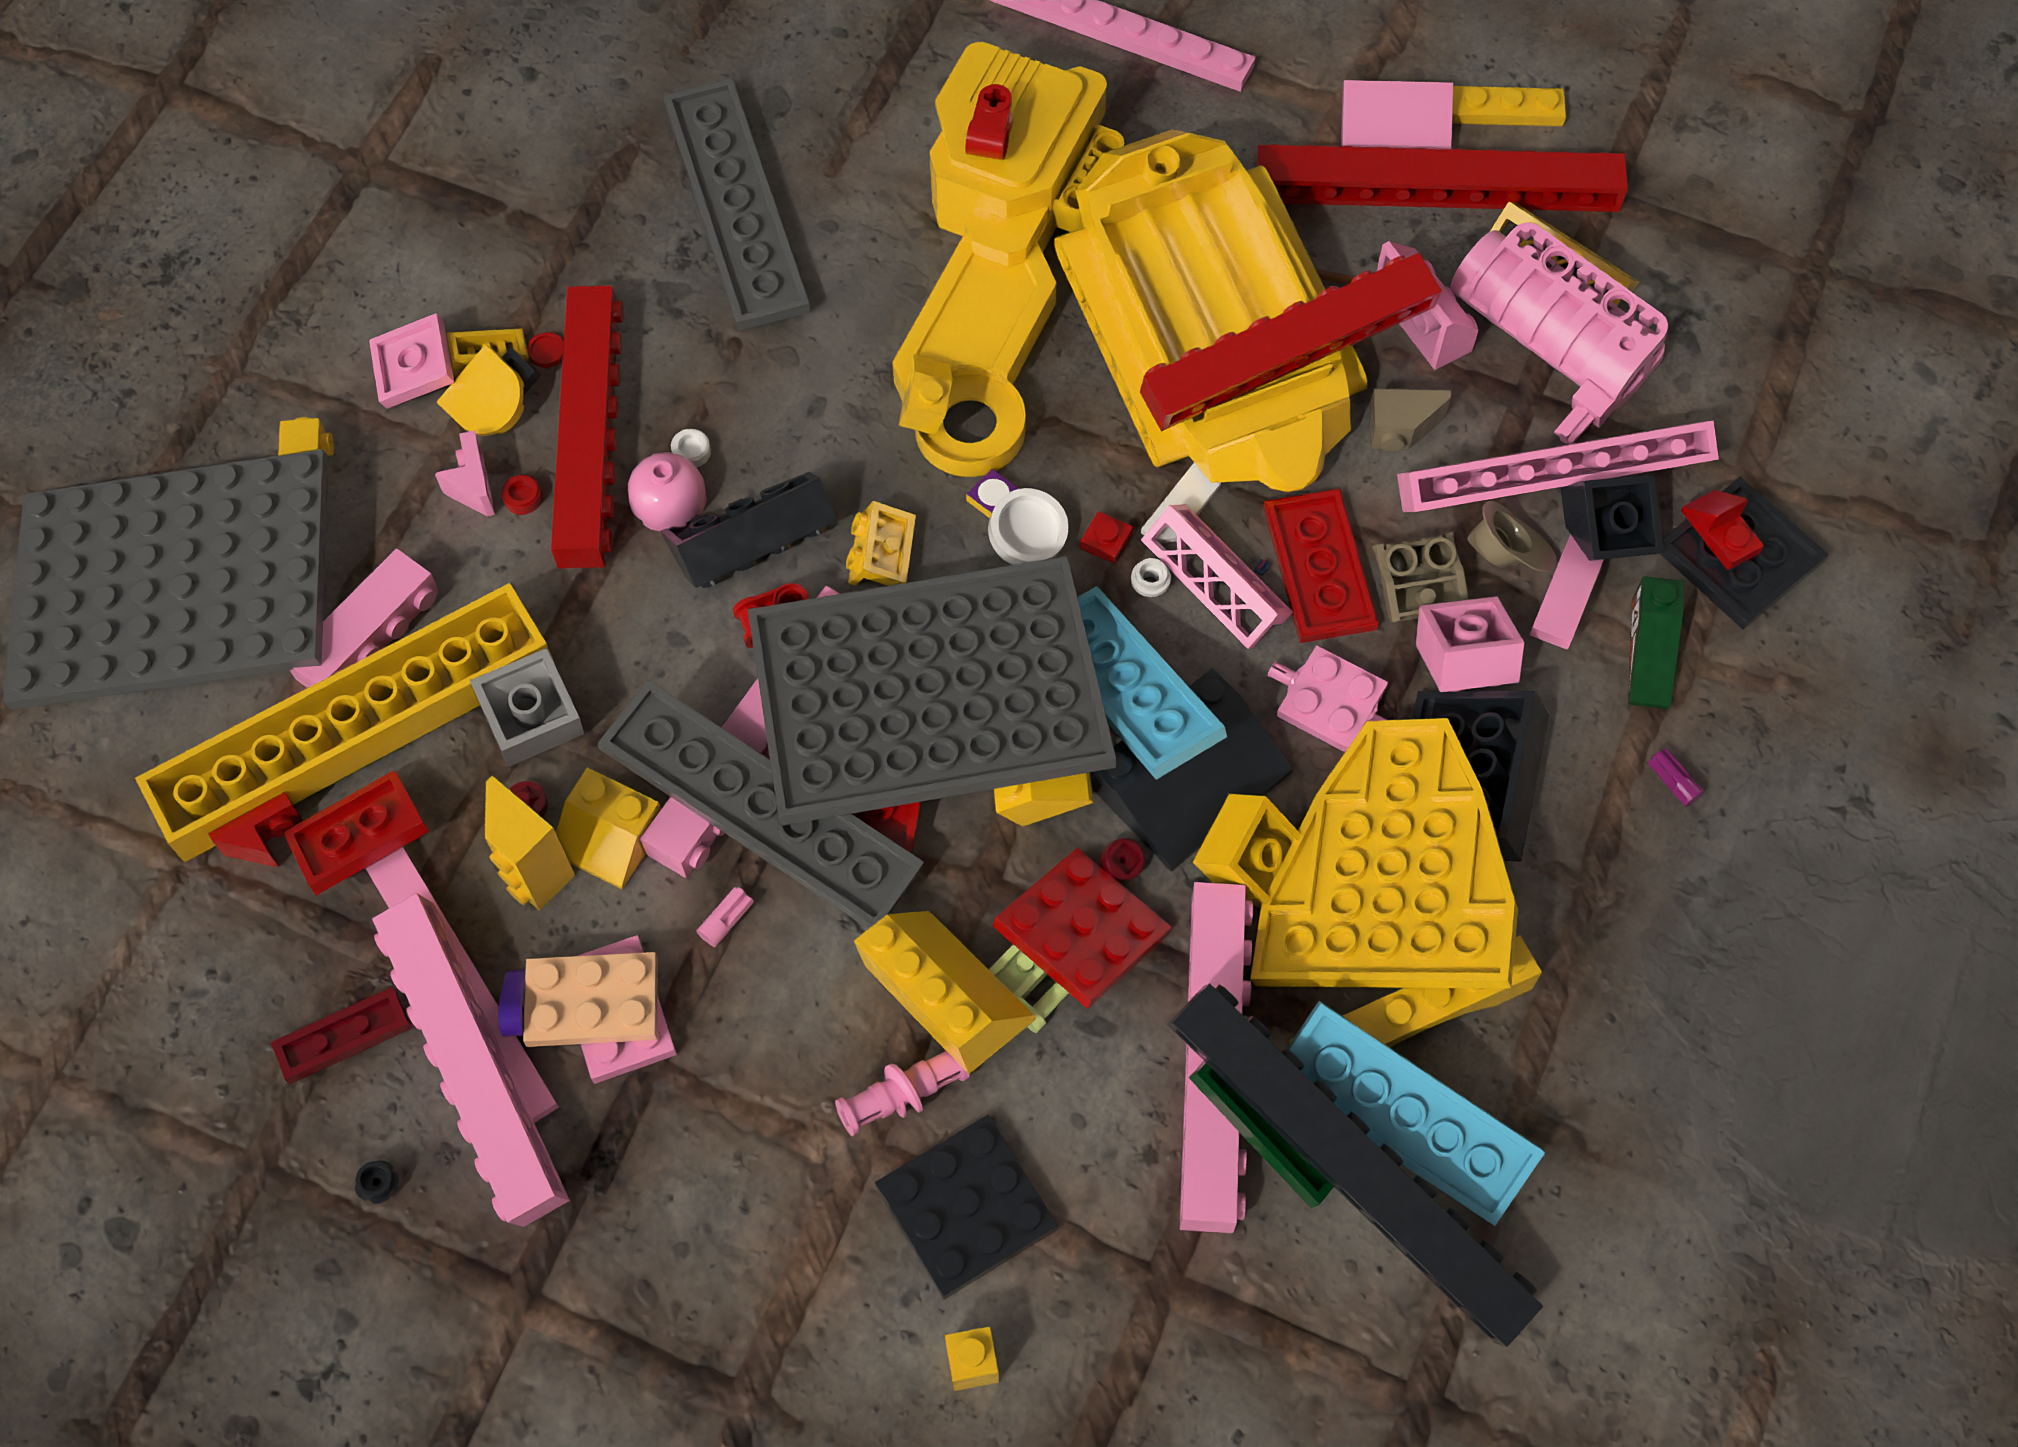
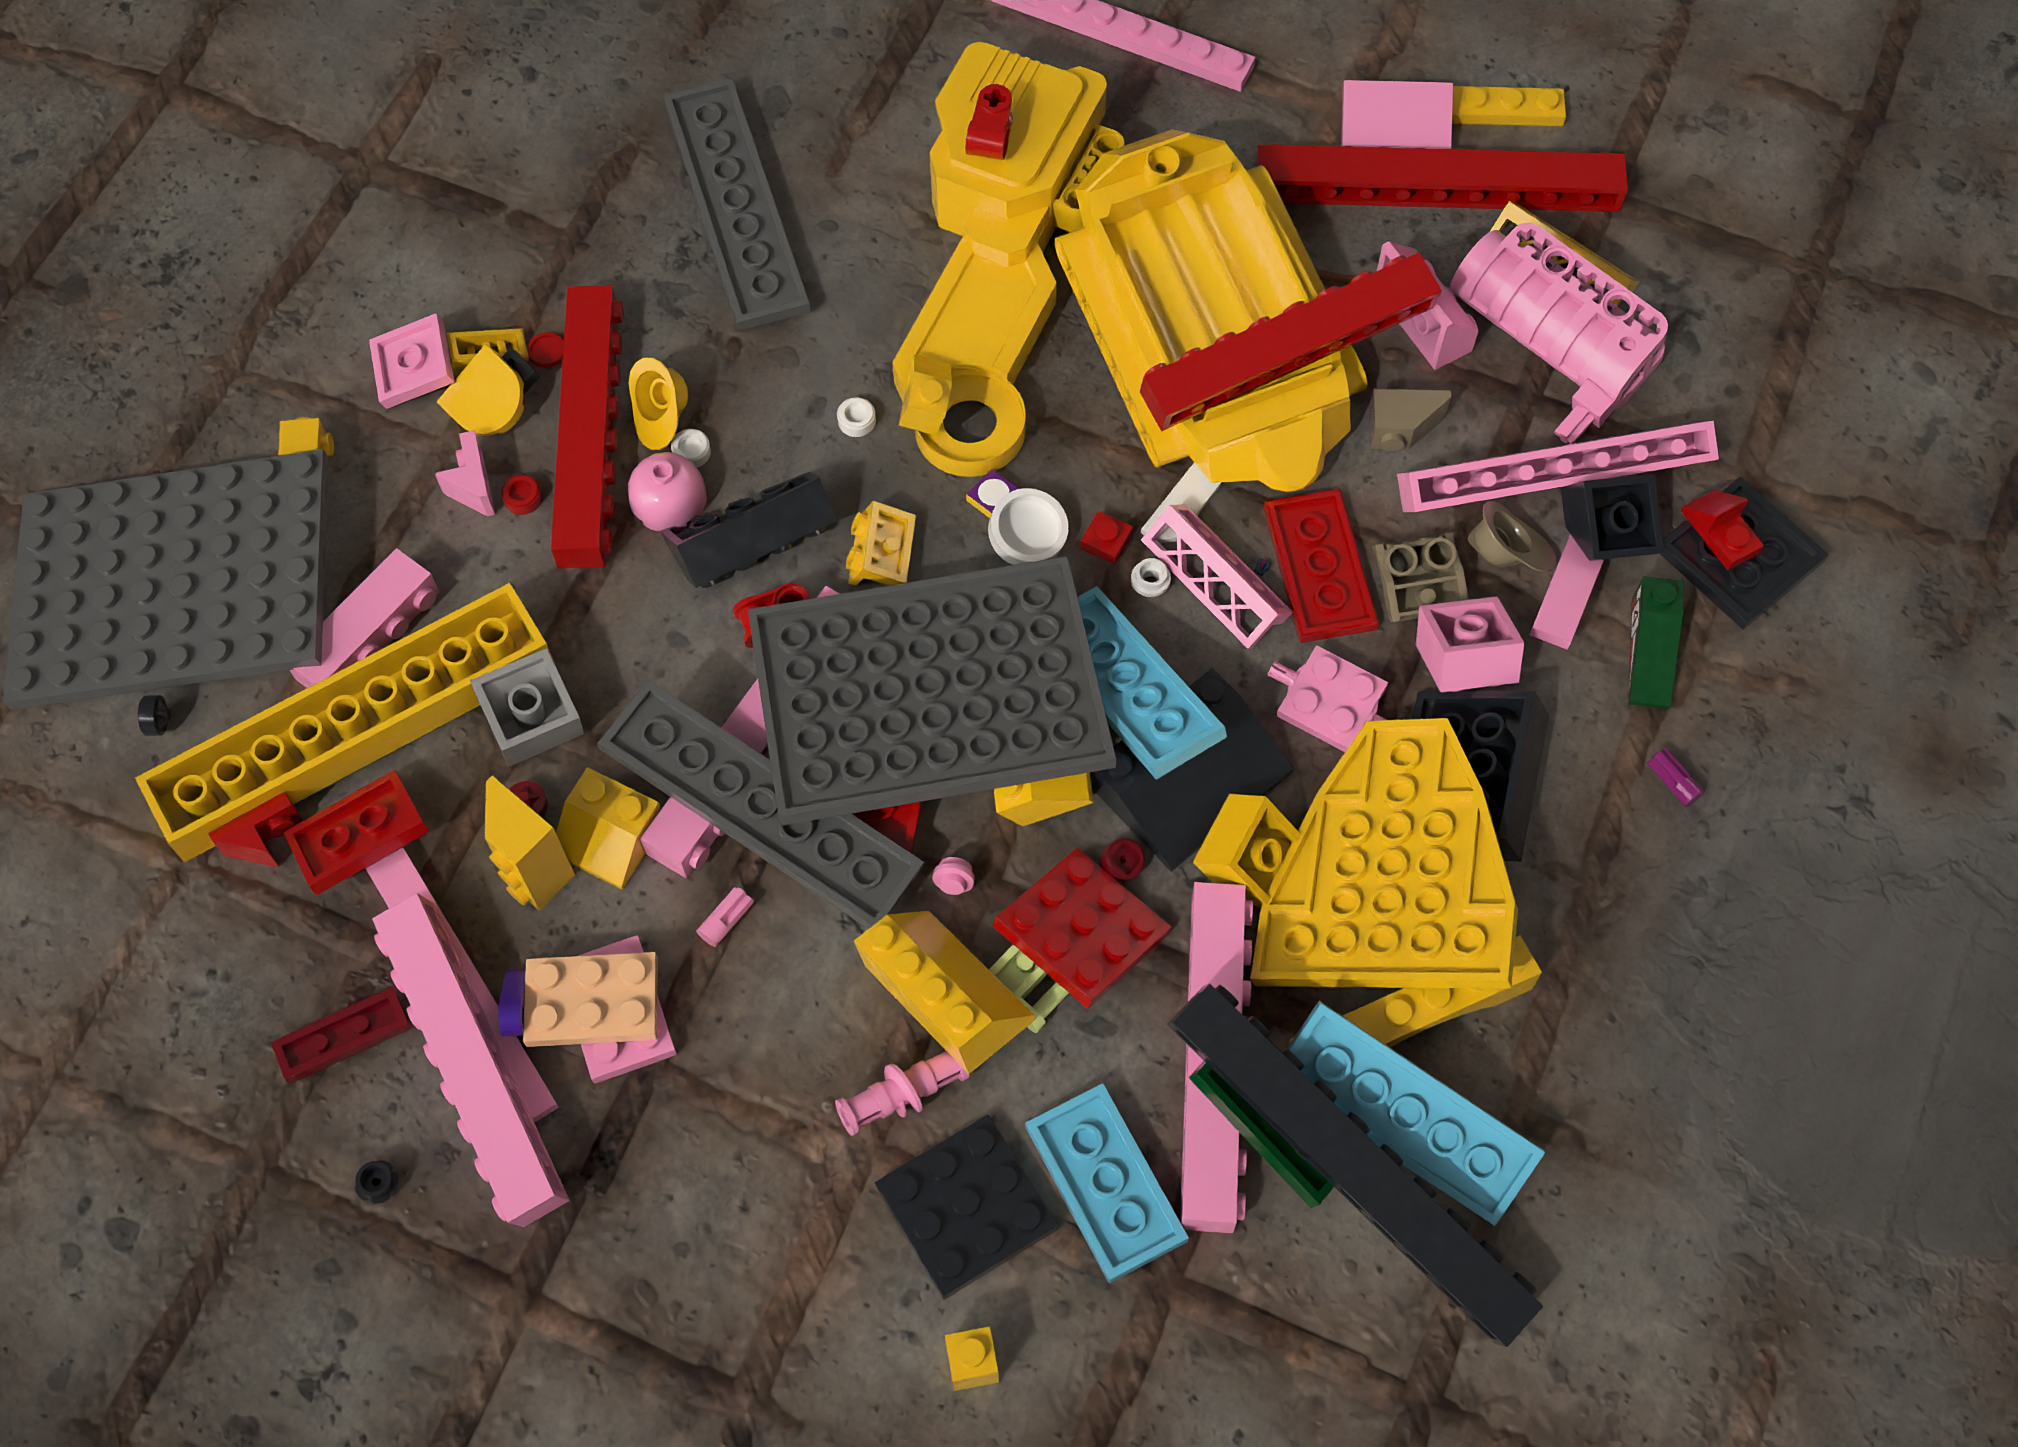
(153, 715): none -> black tile
(657, 401): none -> yellow piece
(856, 417): none -> white tile
(954, 876): none -> bright pink plate
(1106, 1183): none -> medium azure plate

